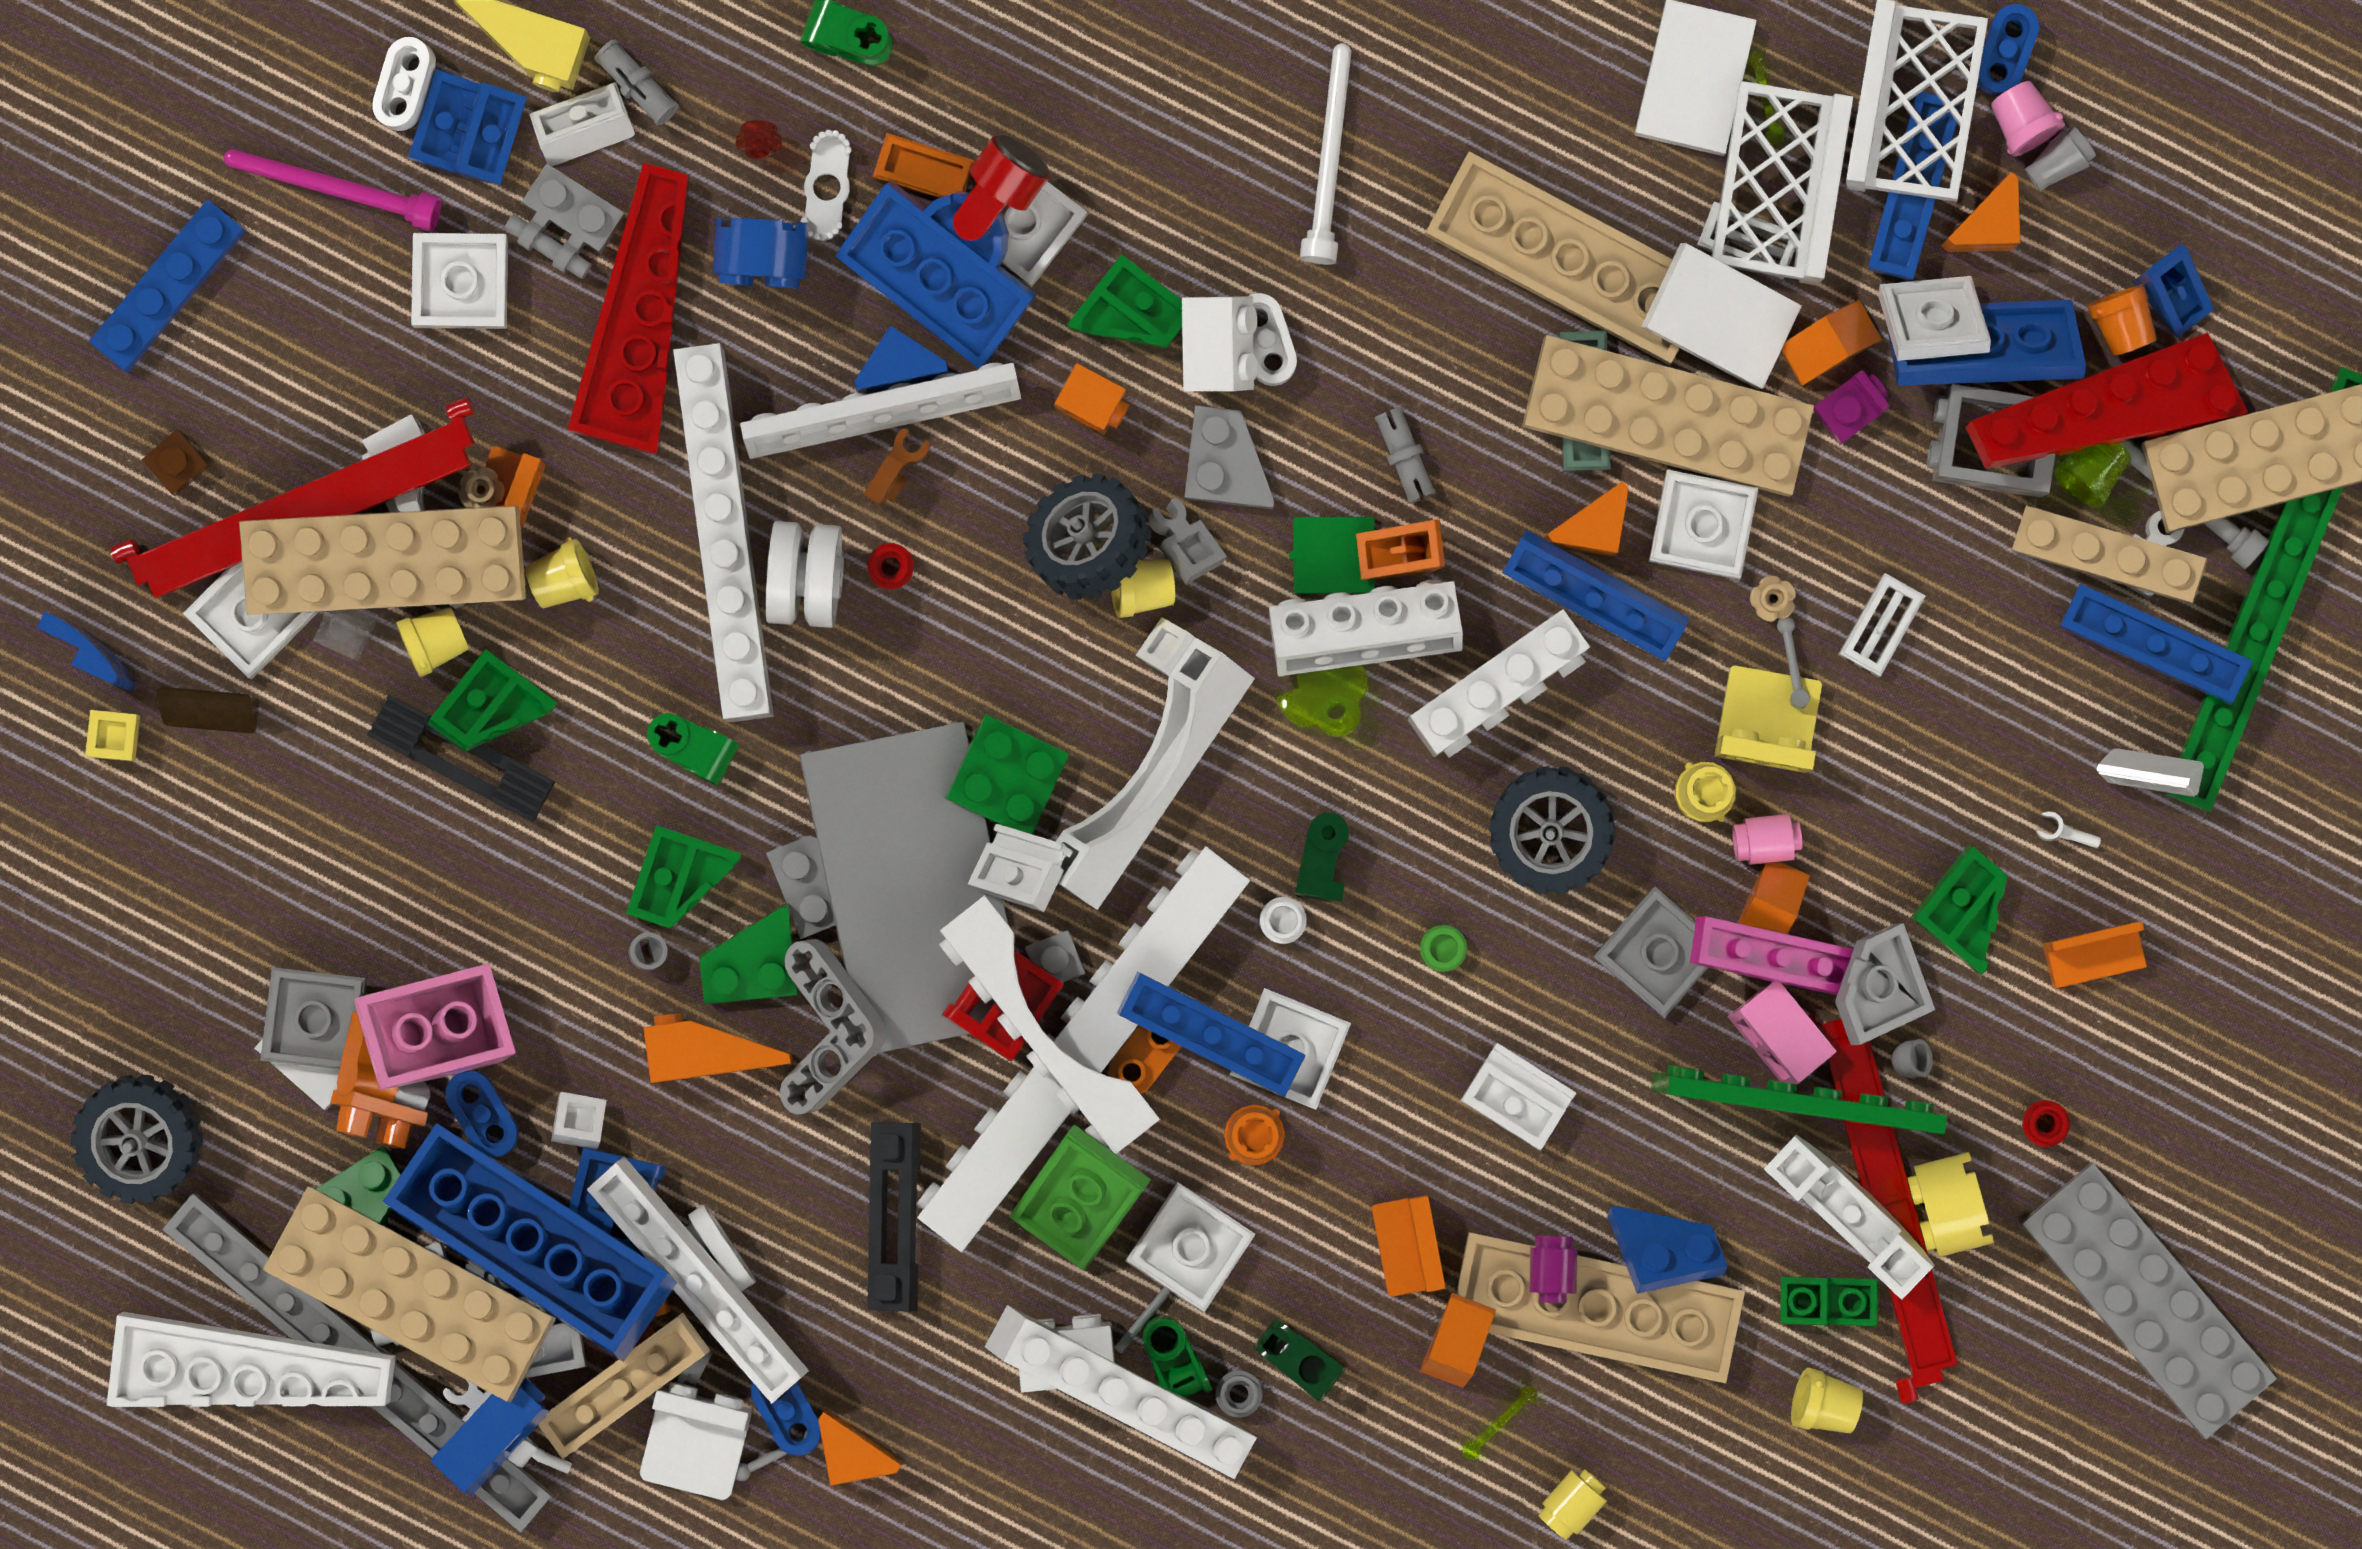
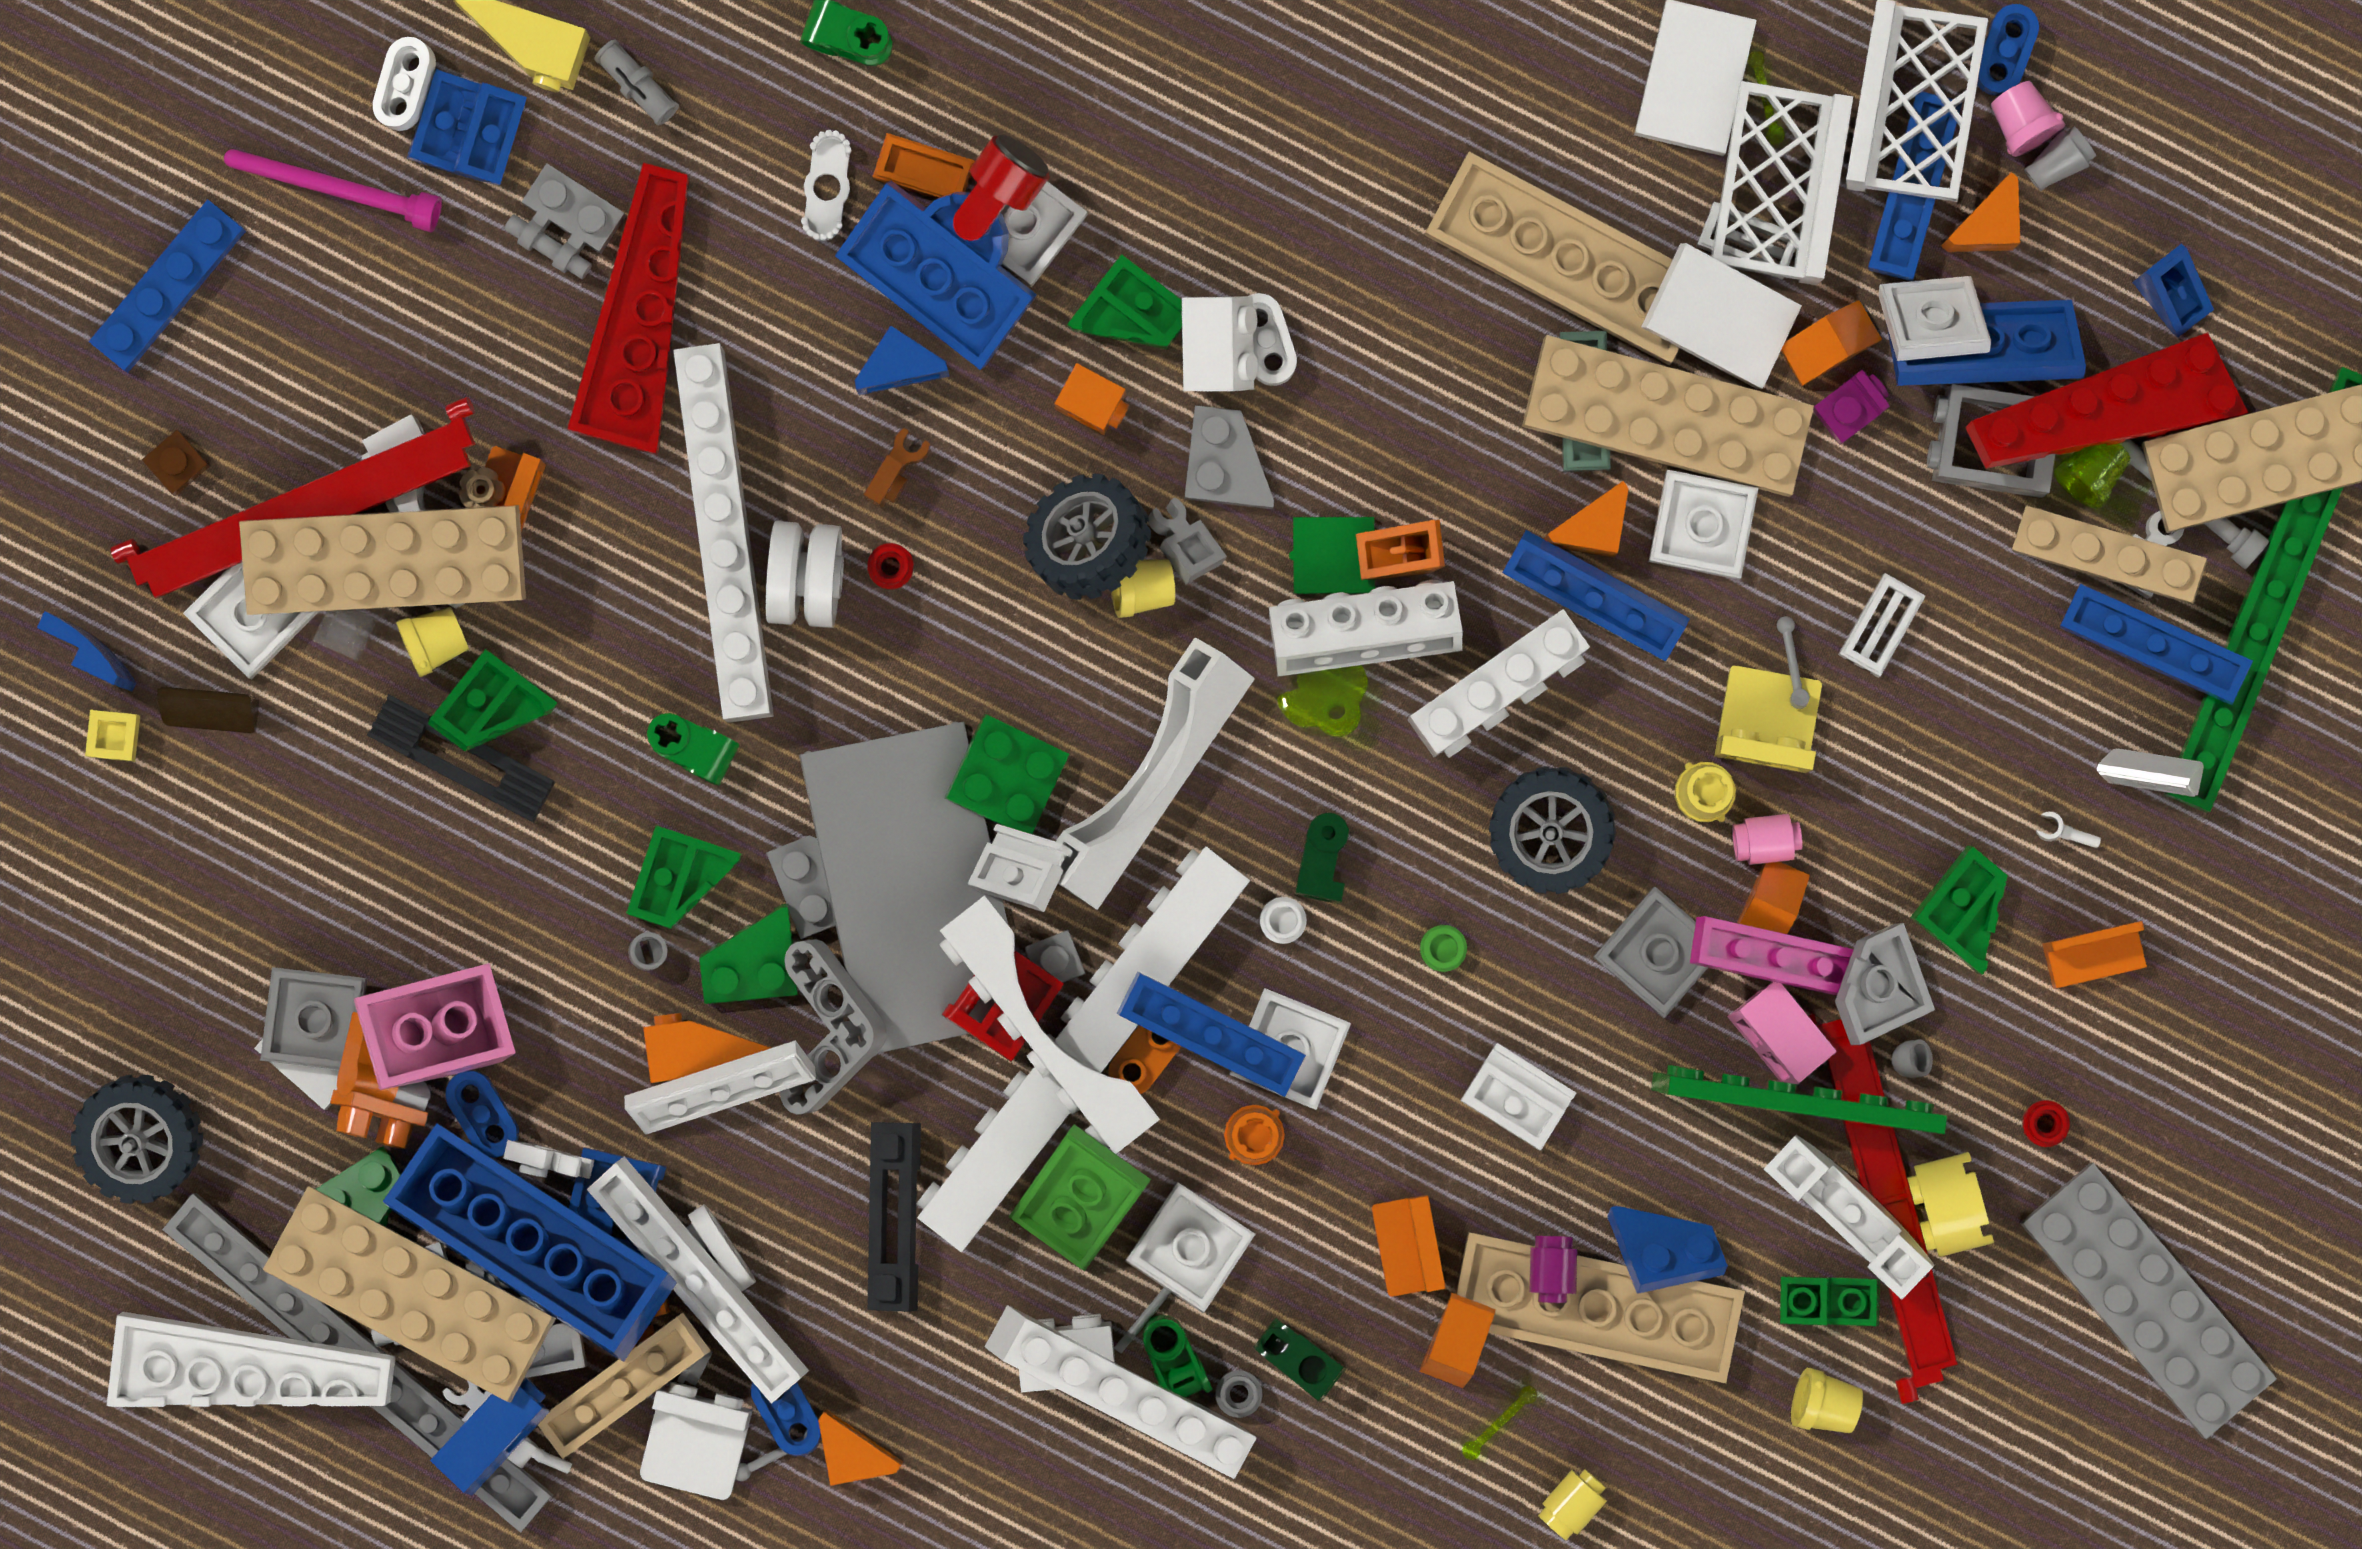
(459, 280): white plate -> none
(539, 1159): none -> white plate
(562, 576): light yellow piece -> none
(578, 1120): white plate -> none
(582, 124): white slope -> none
(720, 1087): none -> white tile
(758, 139): clear red plate -> none
(760, 250): blue brick -> none
(881, 410): white plate -> none
(1165, 646): white plate -> none
(1320, 244): white piece -> none
(1405, 455): light grey pin -> none
(1760, 598): tan plate -> none
(2124, 319): orange piece -> none

